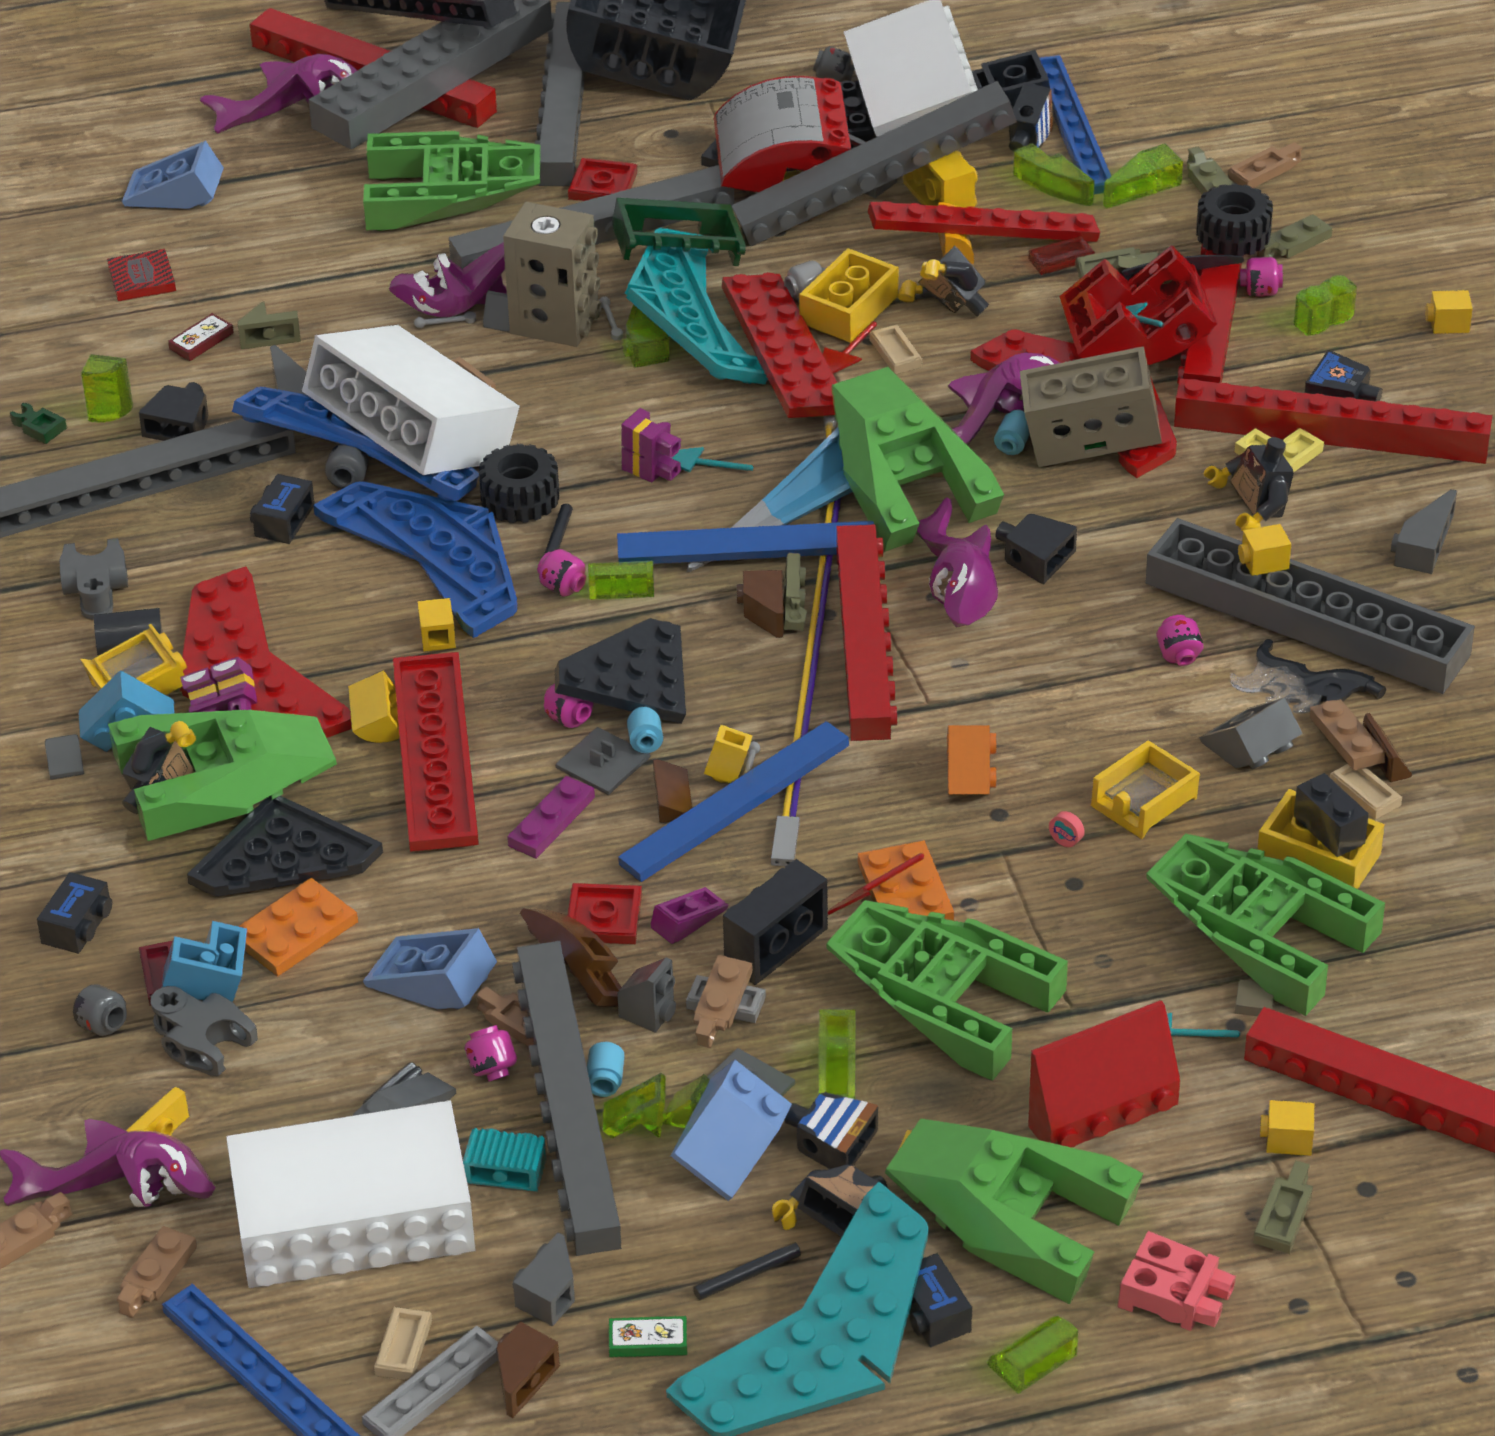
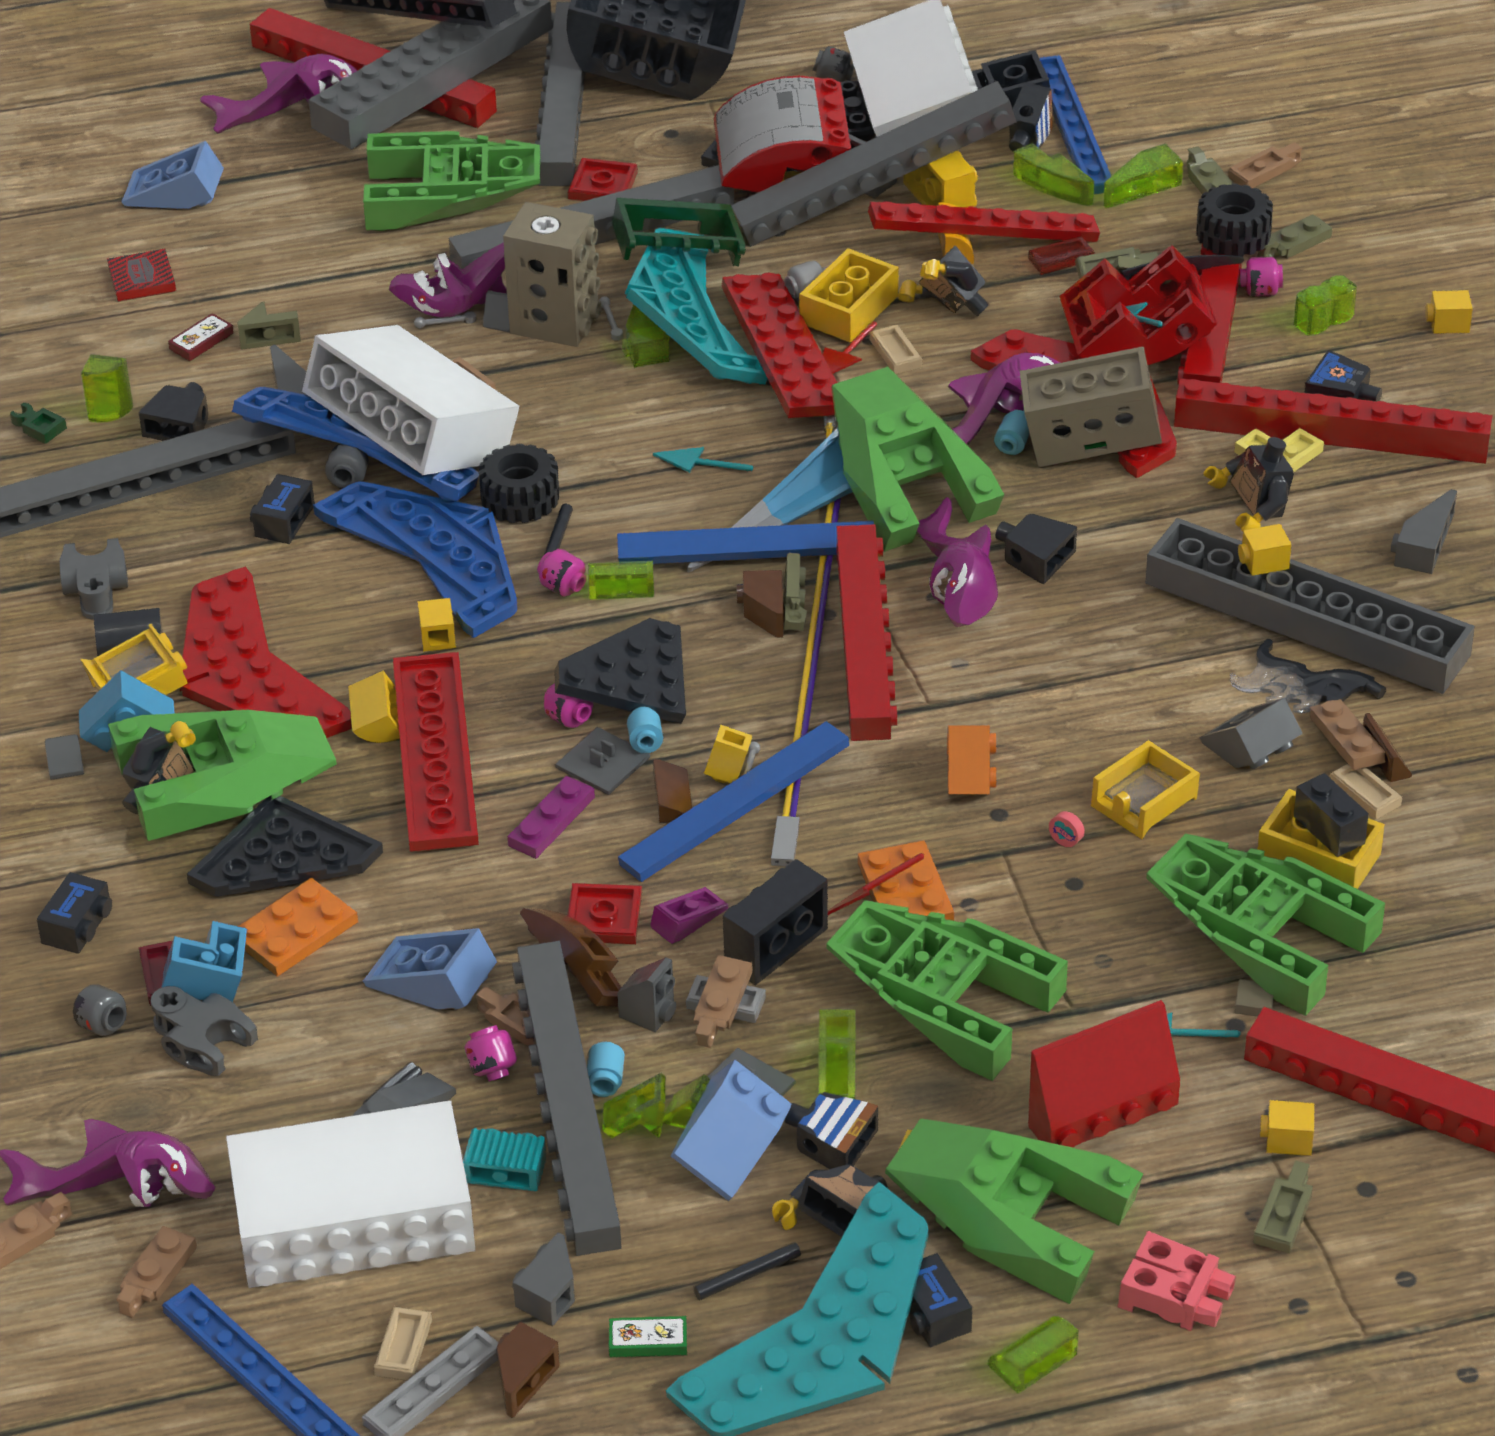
(165, 1114): yellow plate -> none
(222, 687): magenta hips -> none
(649, 448): magenta hips -> none
(1179, 640): dark pink head -> none

